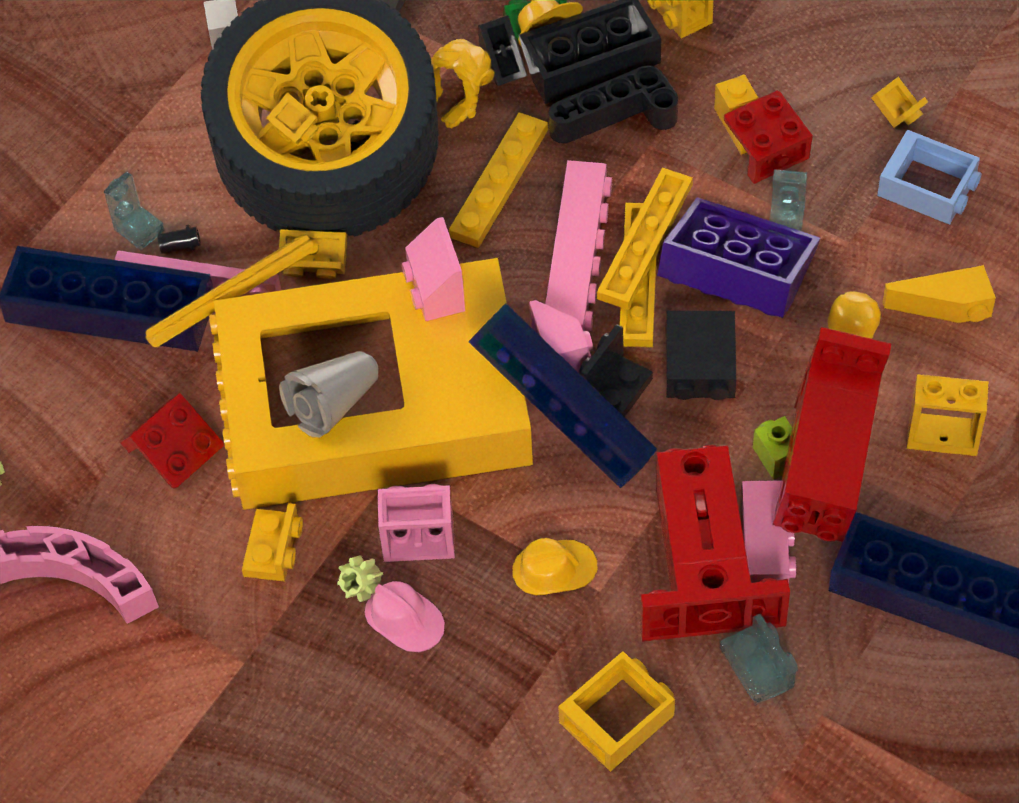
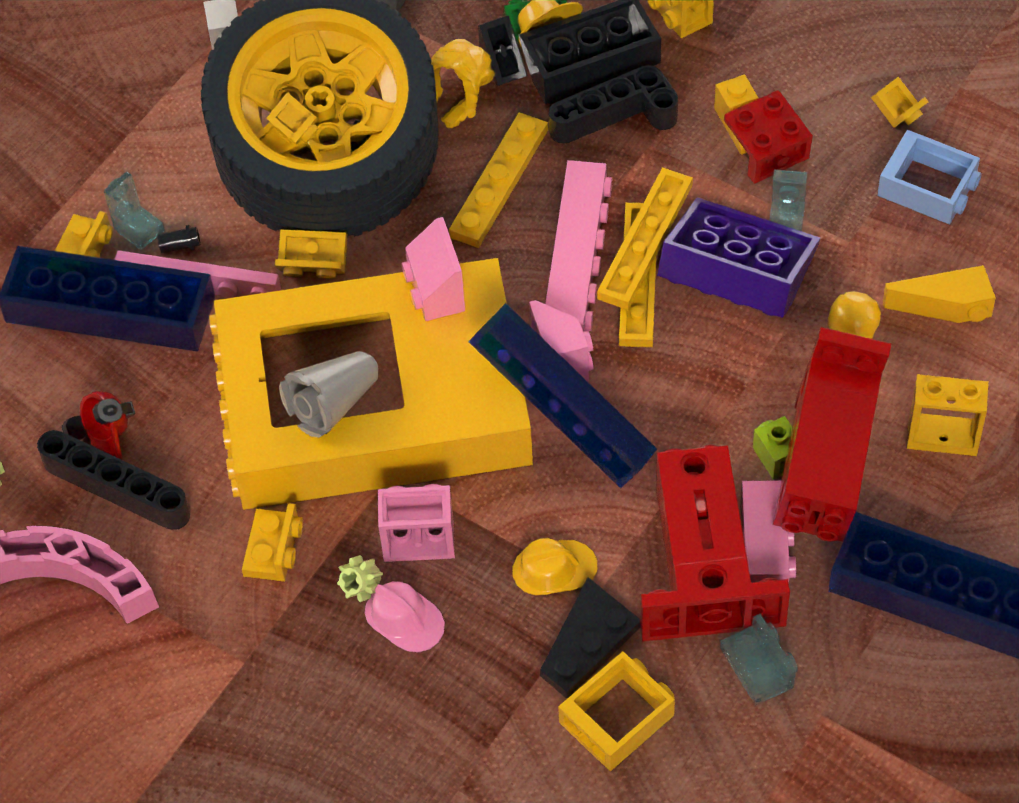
(86, 235): none -> yellow bracket
(102, 420): none -> cap
(122, 491): none -> black beam
(175, 441): red bracket -> none
(231, 288): yellow axle -> none
(587, 638): none -> black wing
(614, 375): black bracket -> none
(700, 354): black brick -> none

